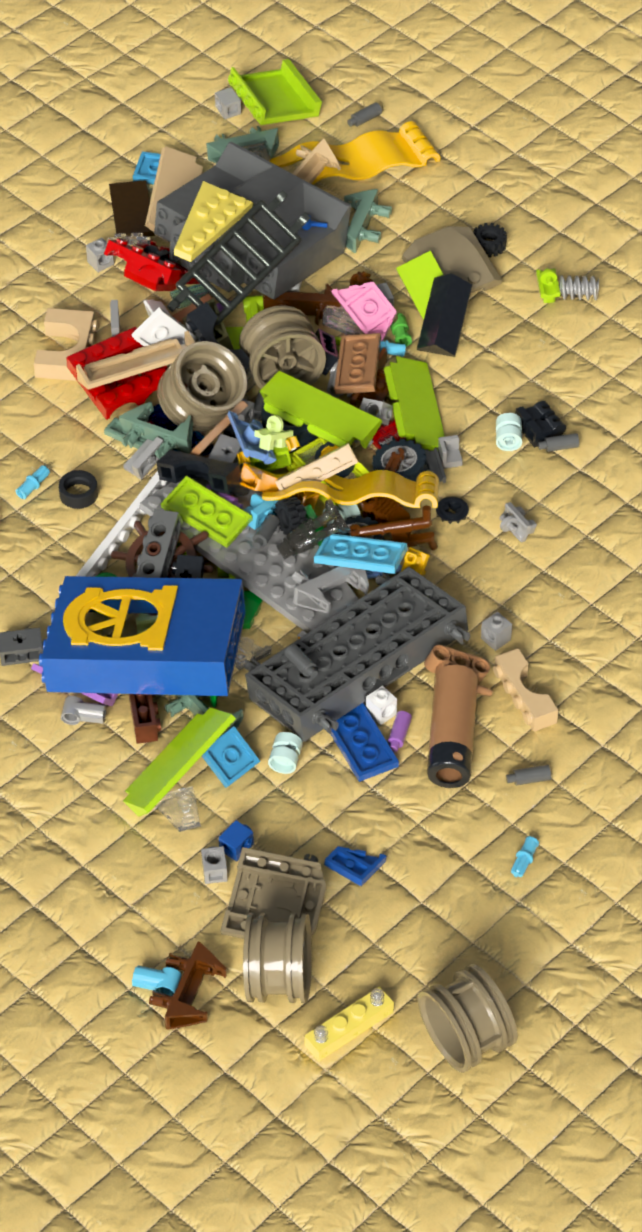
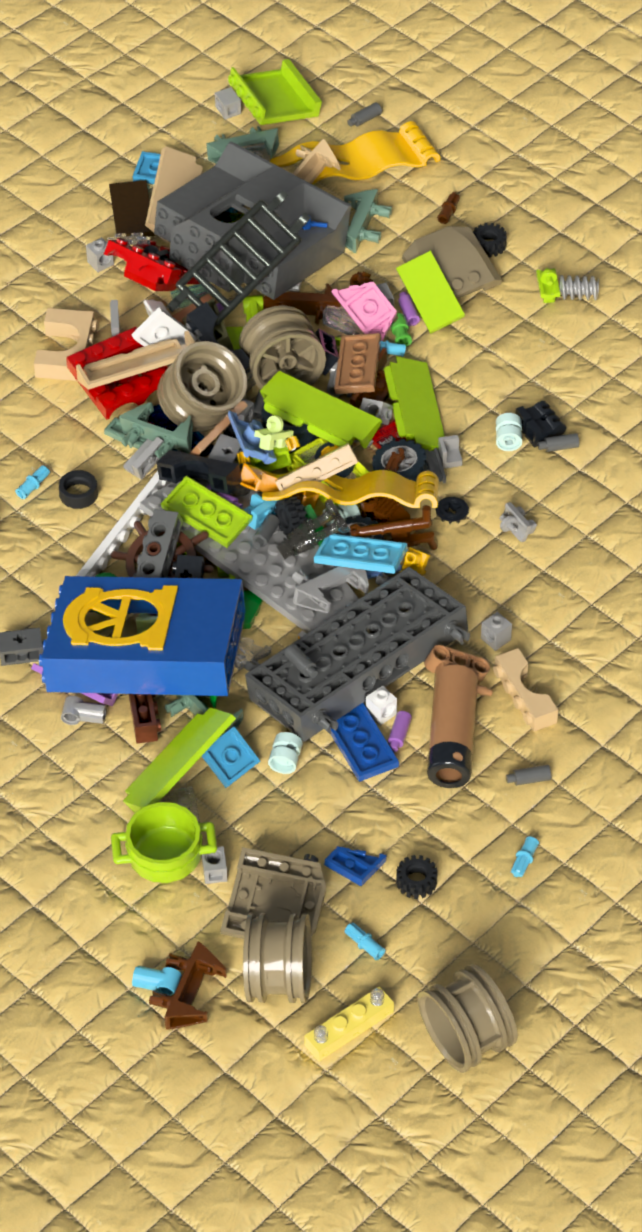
(163, 842): none -> lime piece
(209, 218): light yellow wing -> none
(235, 838): blue brick -> none
(364, 941): none -> medium azure axle
(408, 309): none -> medium lavender cylinder
(416, 866): none -> black tyre
(445, 315): black slope -> none
(448, 208): none -> reddish brown axle

